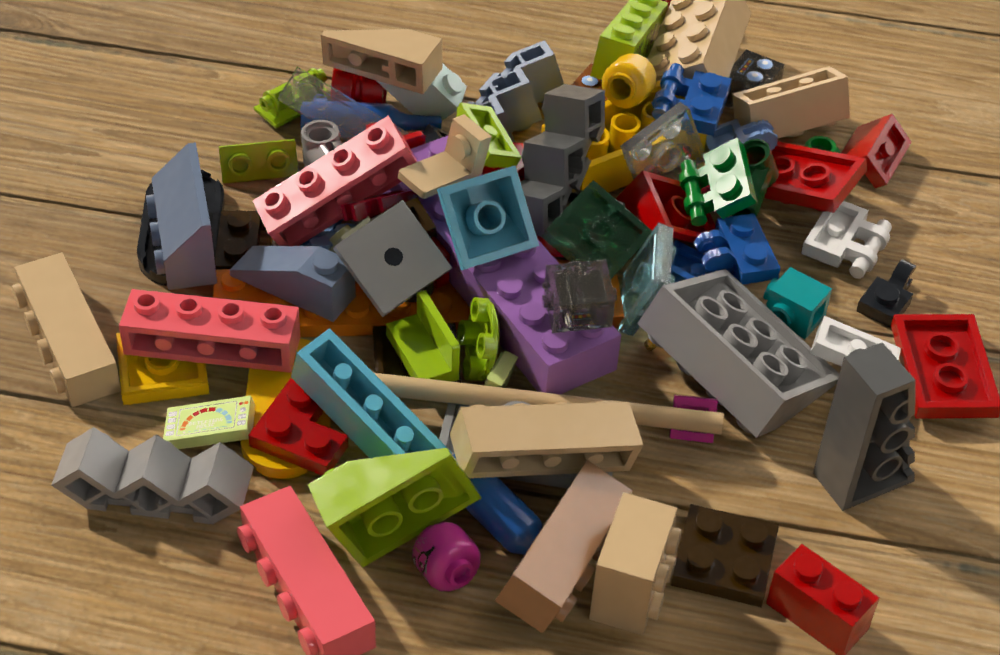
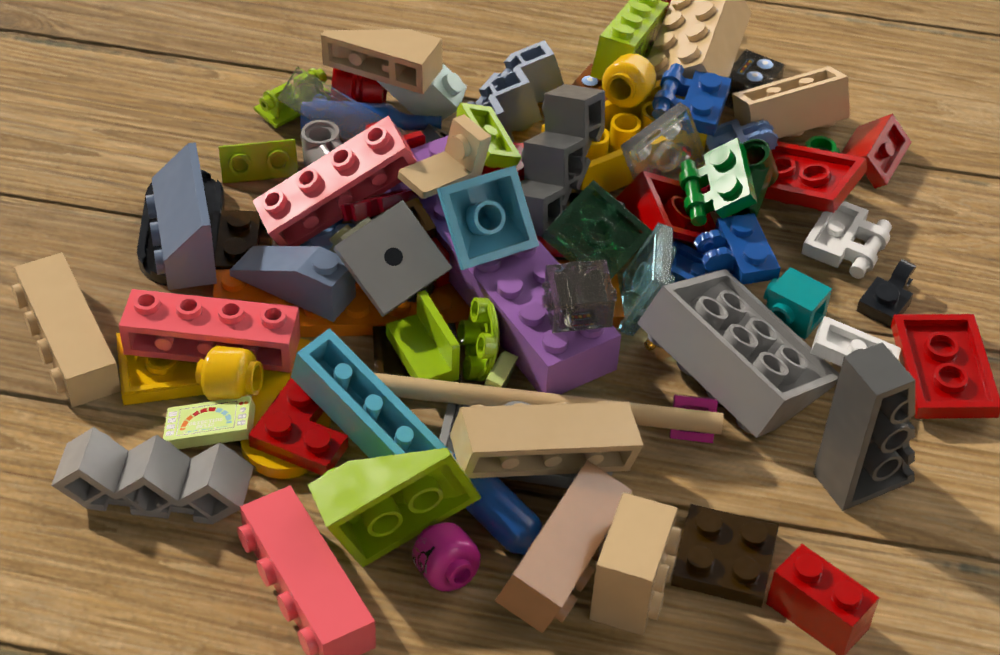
(229, 373): none -> yellow head

